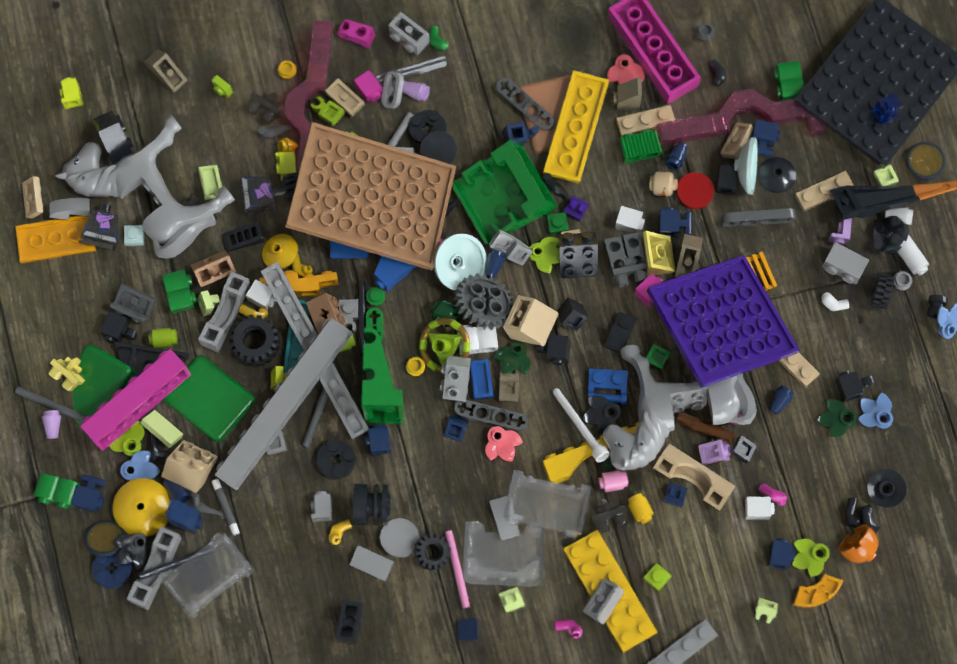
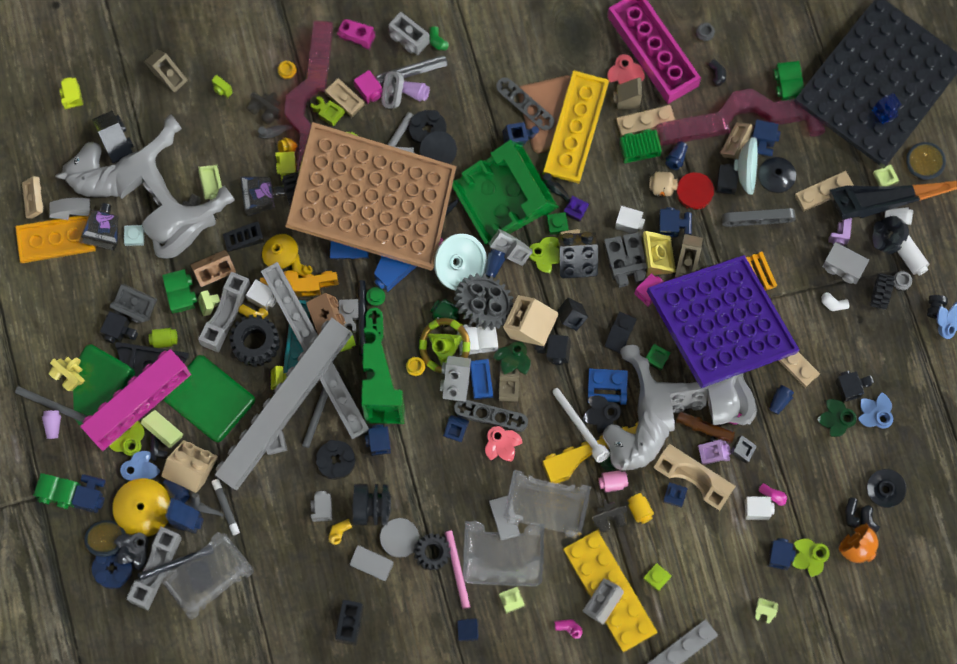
(818, 593): light orange tile -> none

